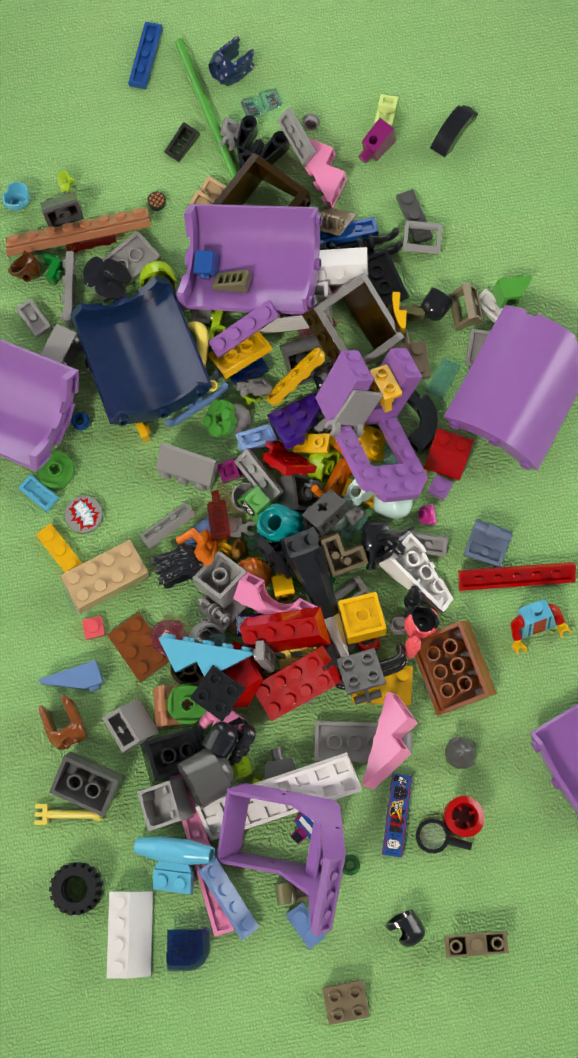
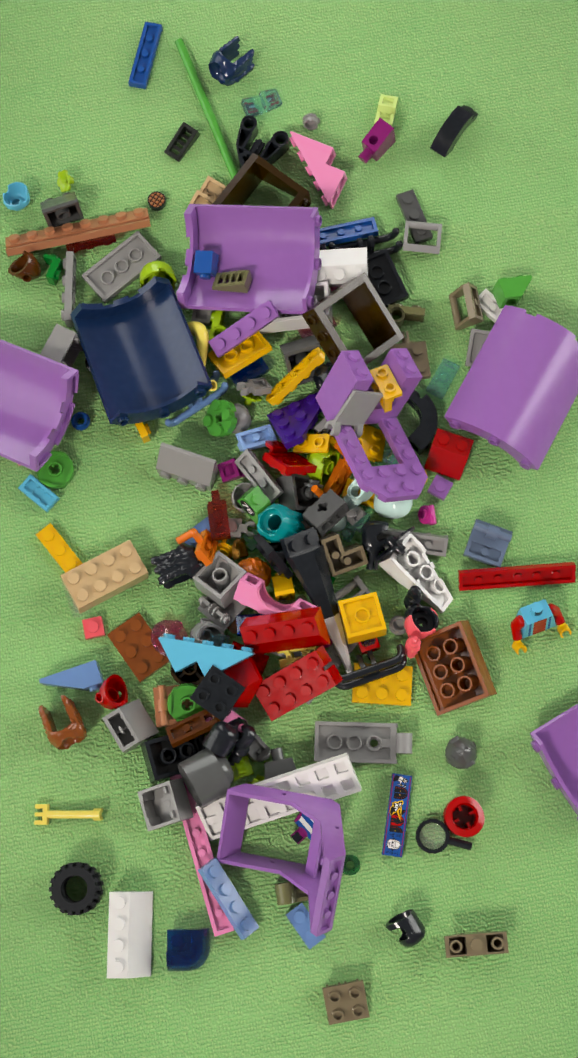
(33, 318): light grey plate -> none
(83, 514): tile -> none
(86, 783): dark grey slope -> none
(104, 275): black piece -> none
(109, 690): none -> red helmet
(167, 525): light grey plate -> none
(174, 861): medium azure plate -> none
(190, 727): none -> reddish brown plate
(229, 131): light grey plate -> none
(258, 750): none -> dark grey plate
(264, 656): light grey plate -> none
(296, 136): light grey plate -> none
(335, 220): dark tan hinge -> none
(361, 673): dark grey plate -> none
(388, 748): bright pink slope -> none
(398, 315): yellow slope -> none
(436, 304): black helmet -> none

